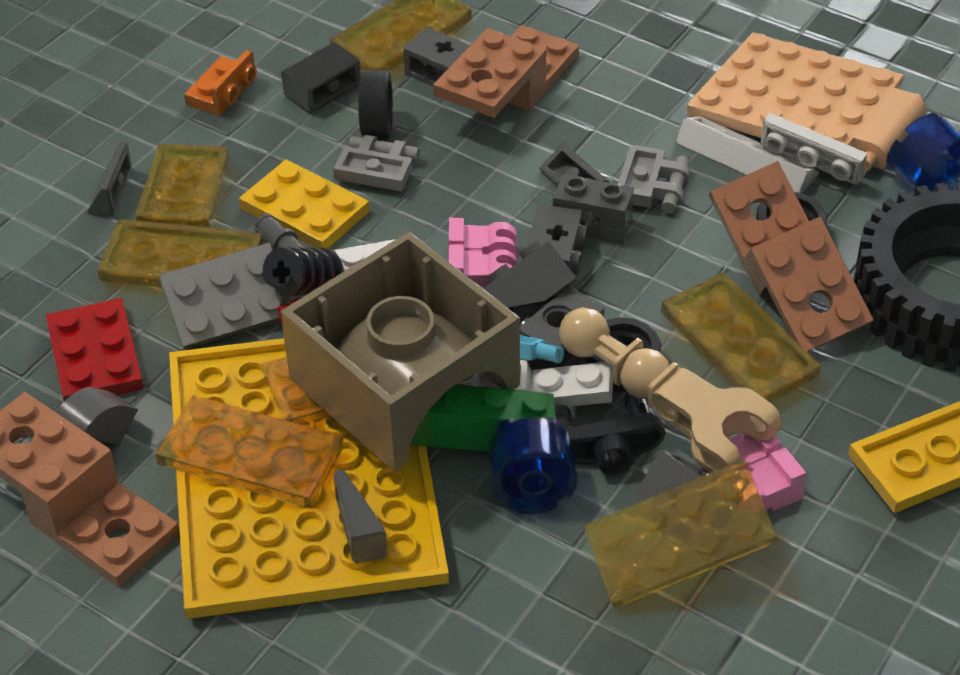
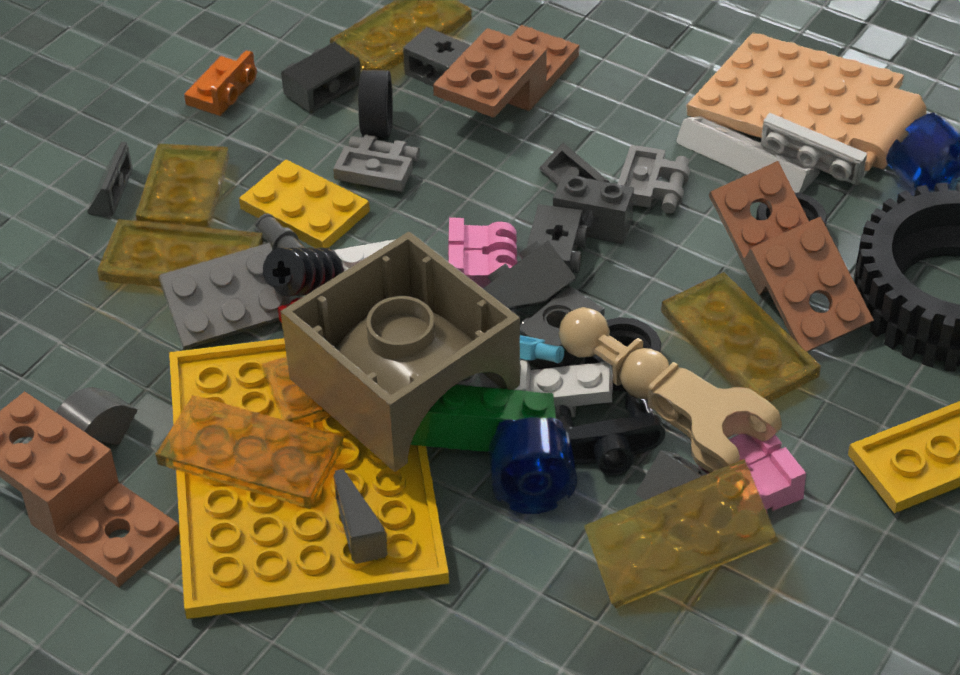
(94, 349): red plate -> none

